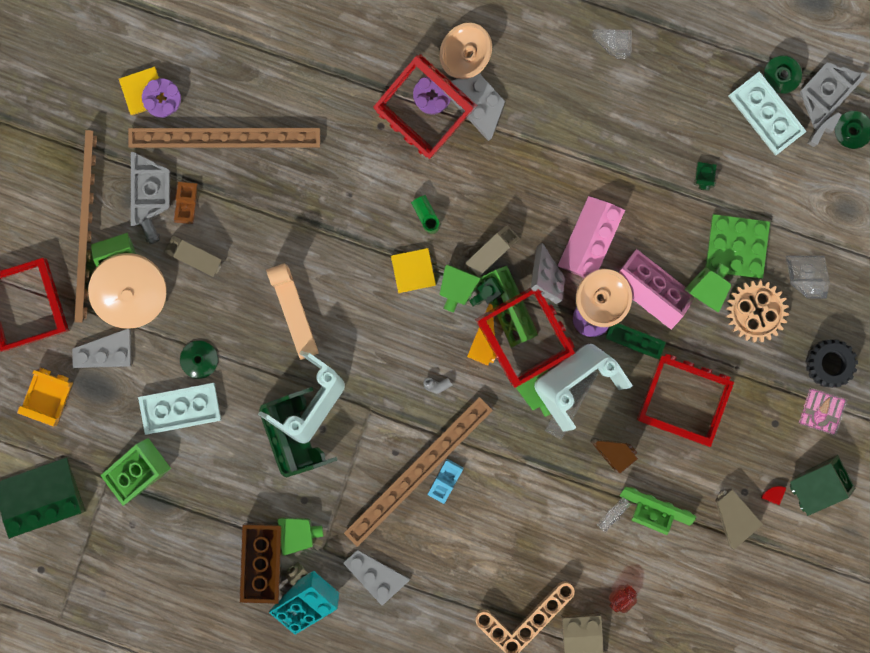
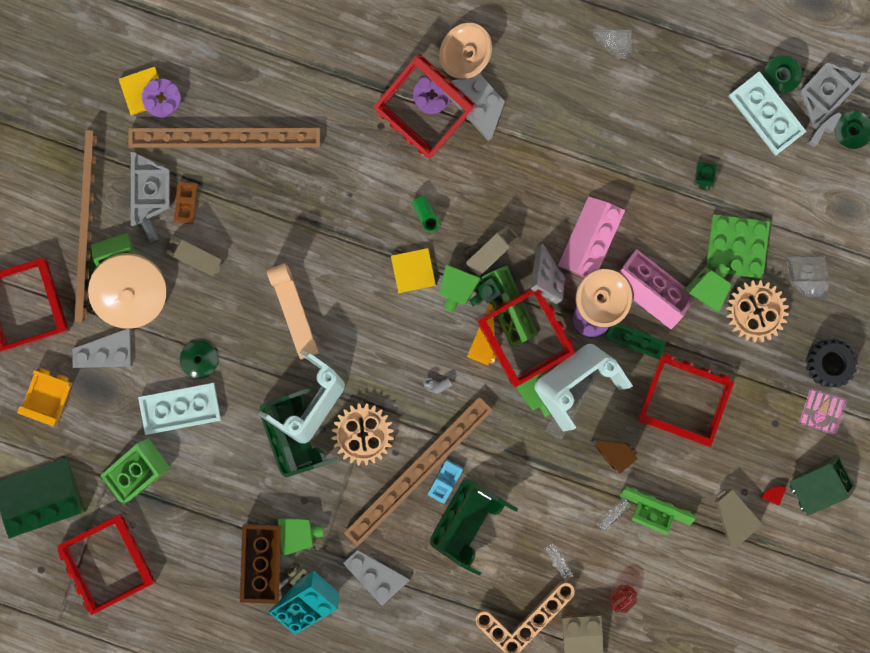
(80, 584): none -> red window
(380, 432): none -> light nougat gear
(463, 522): none -> dark green windscreen
(559, 561): none -> clear pin

